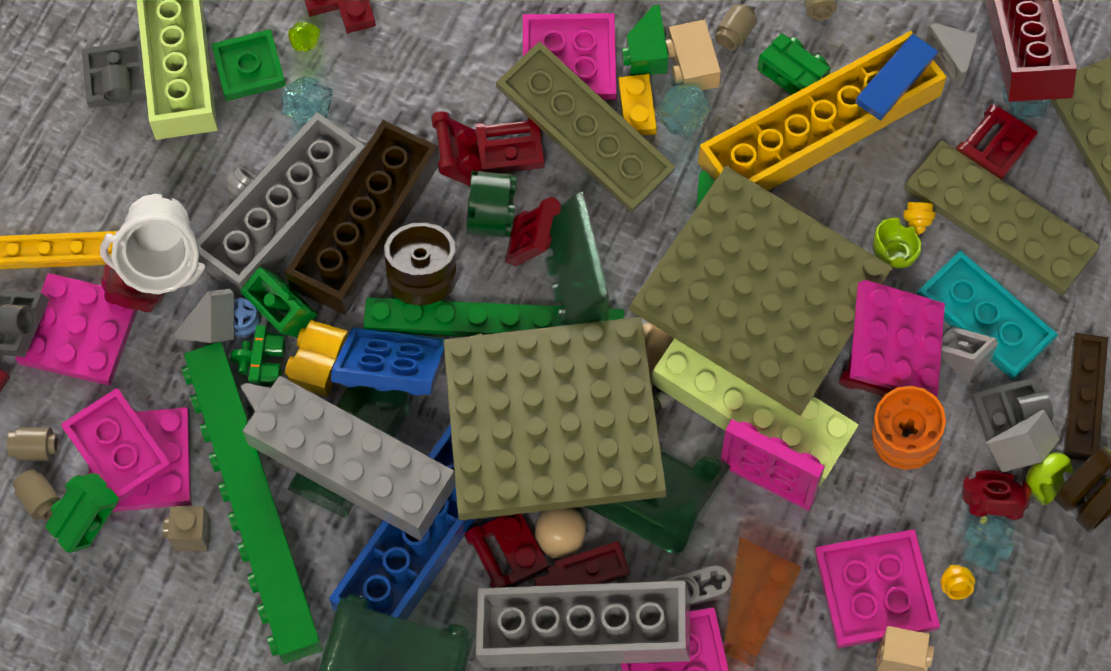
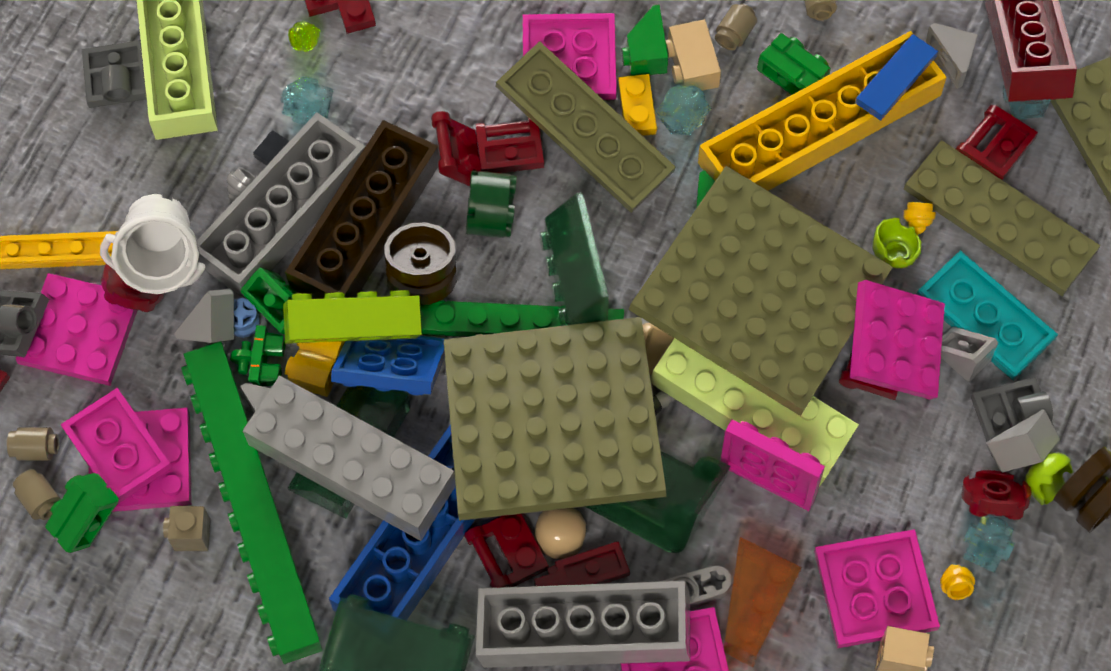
(248, 65): green plate -> none
(270, 147): none -> black tile
(352, 318): none -> lime brick
(531, 232): dark red plate -> none
(906, 410): orange wheel -> none
(1085, 396): dark brown tile -> none

